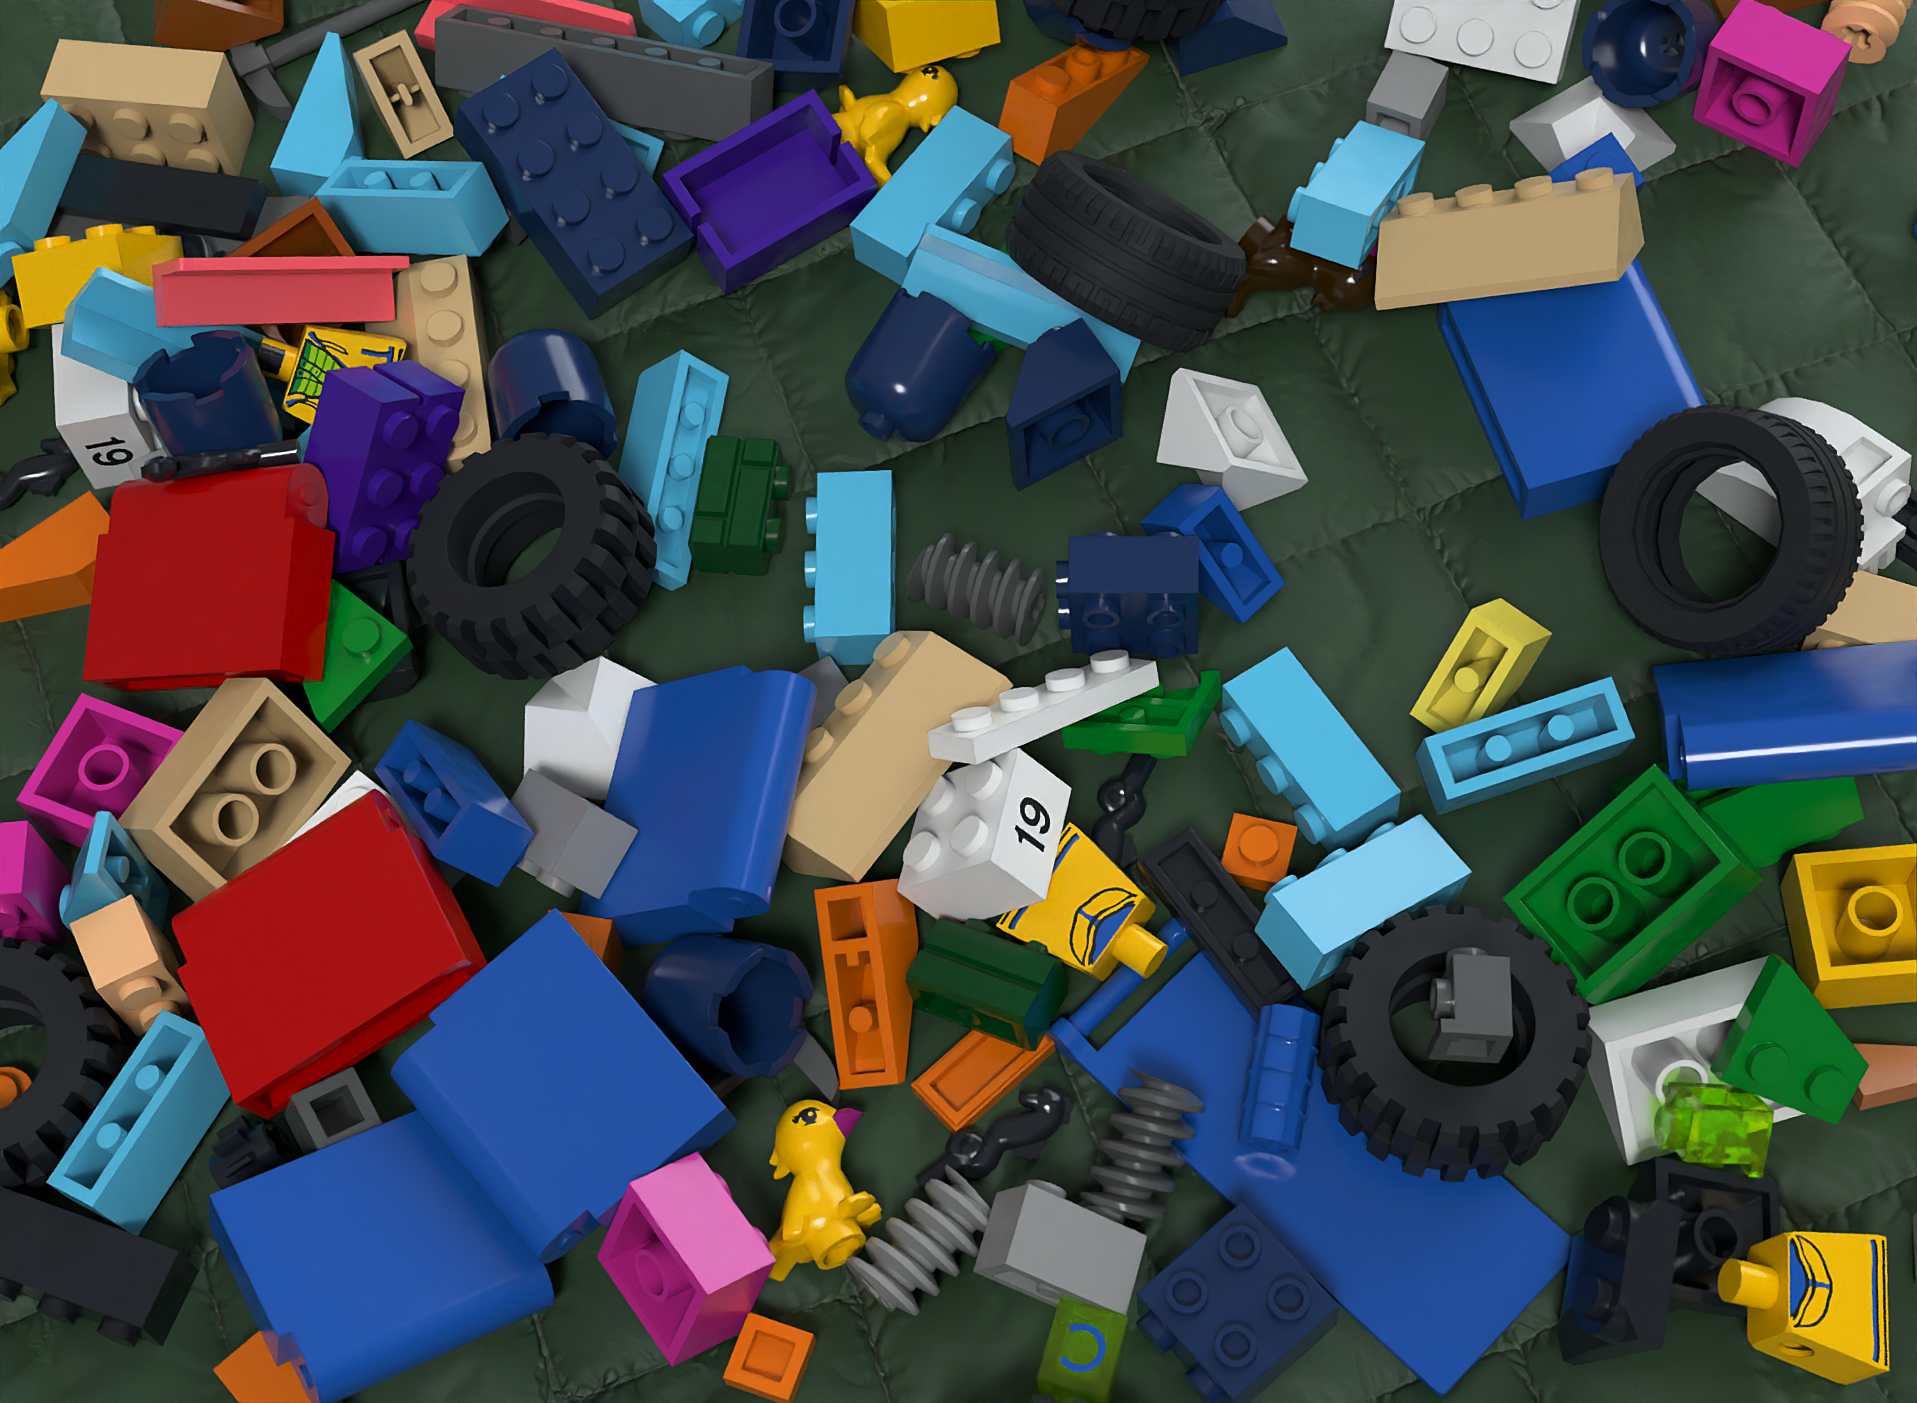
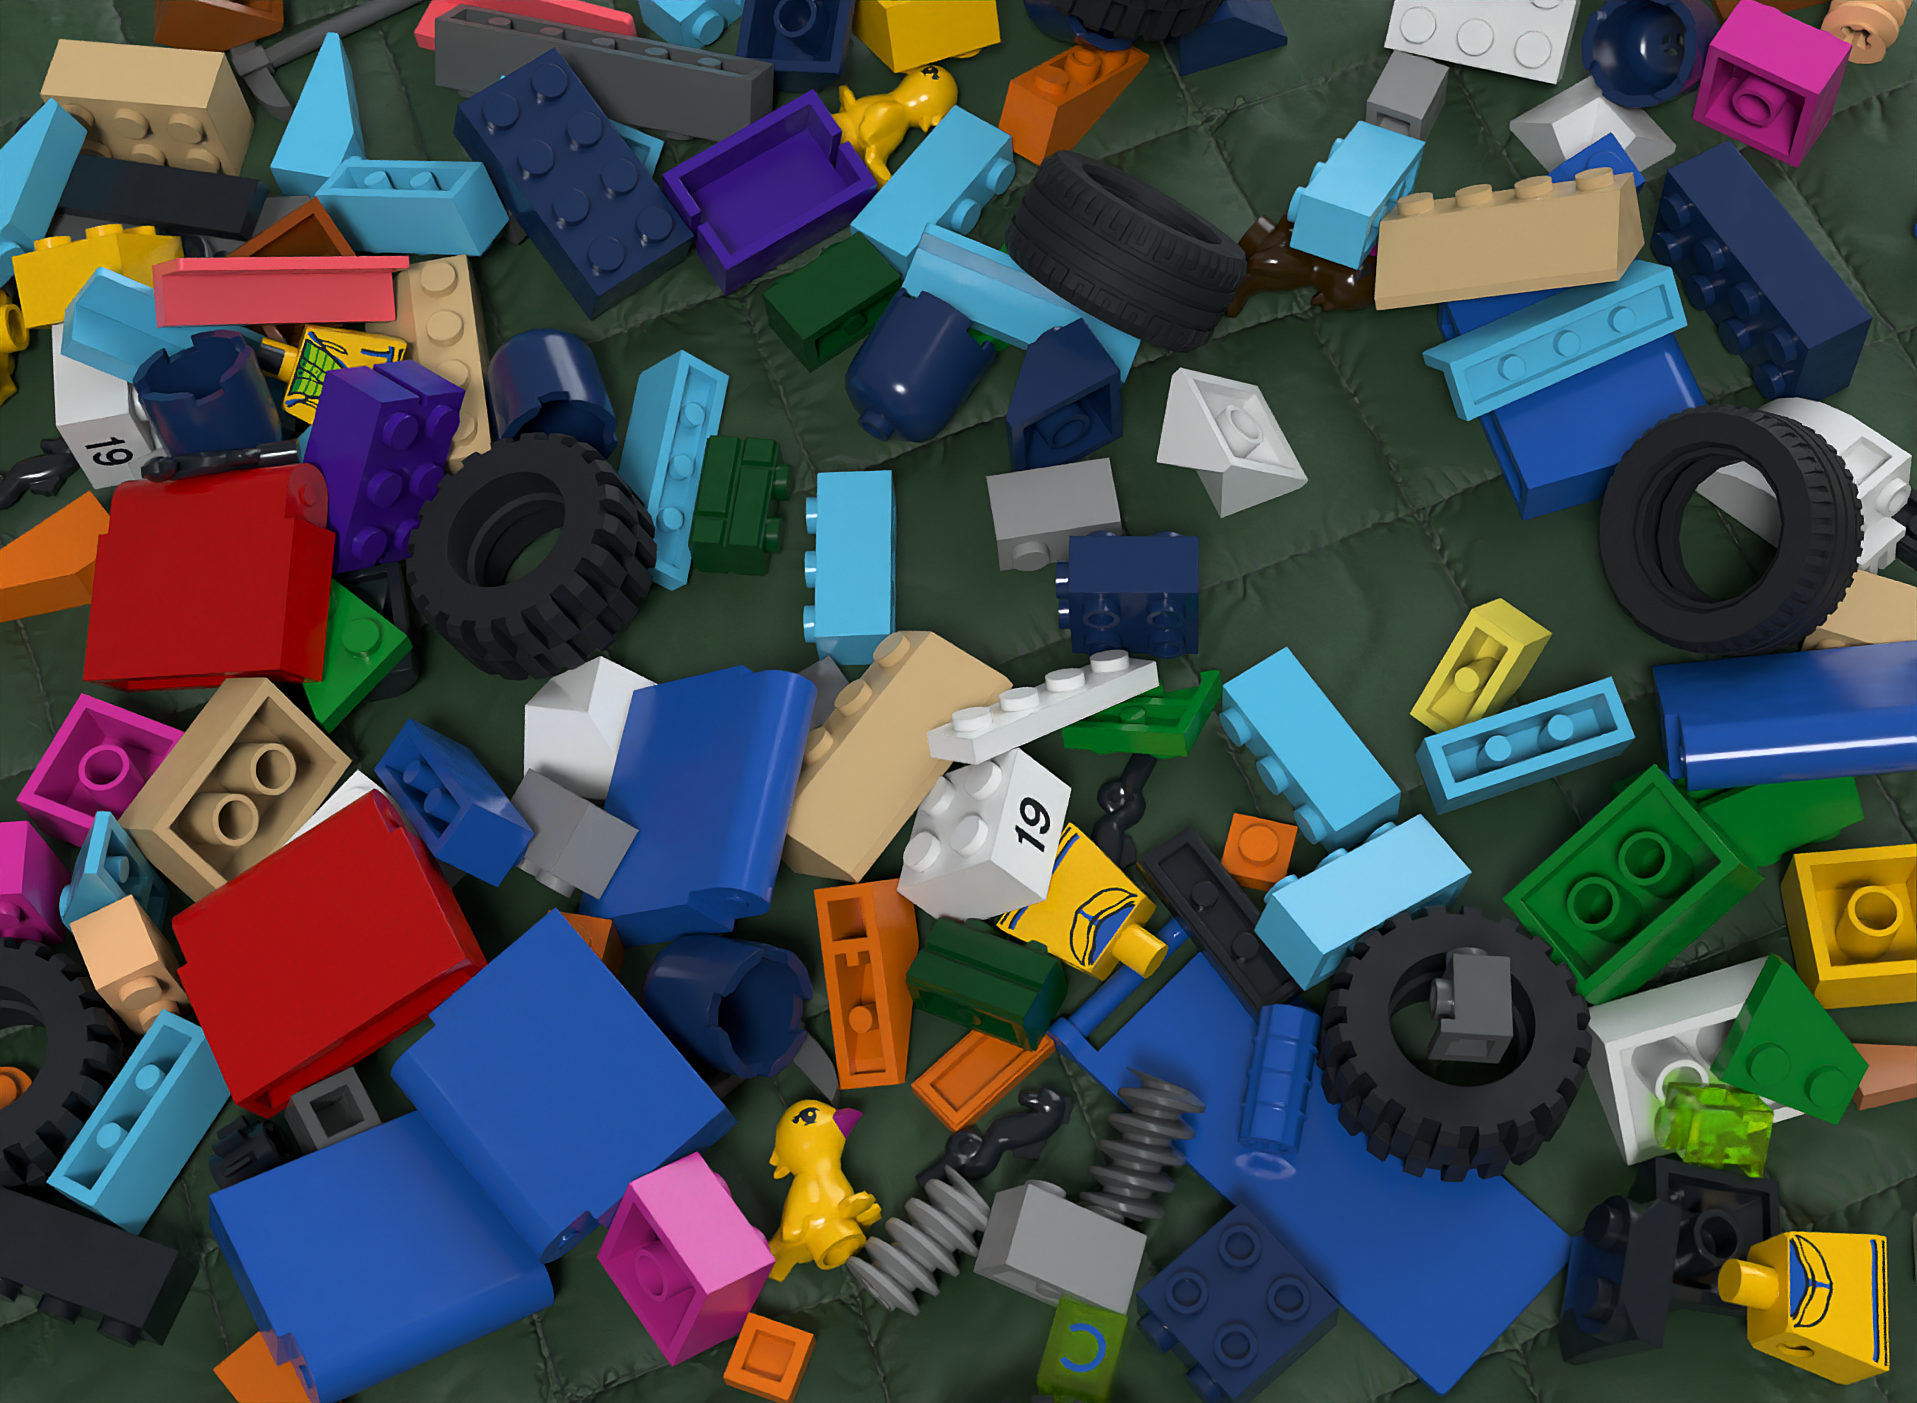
(403, 94): tan slope -> none
(831, 300): none -> dark green brick
(979, 589): dark grey piece -> none
(1044, 506): none -> light grey brick
(1232, 563): blue slope -> none
(1557, 338): none -> medium azure panel
(1758, 277): none -> dark blue brick

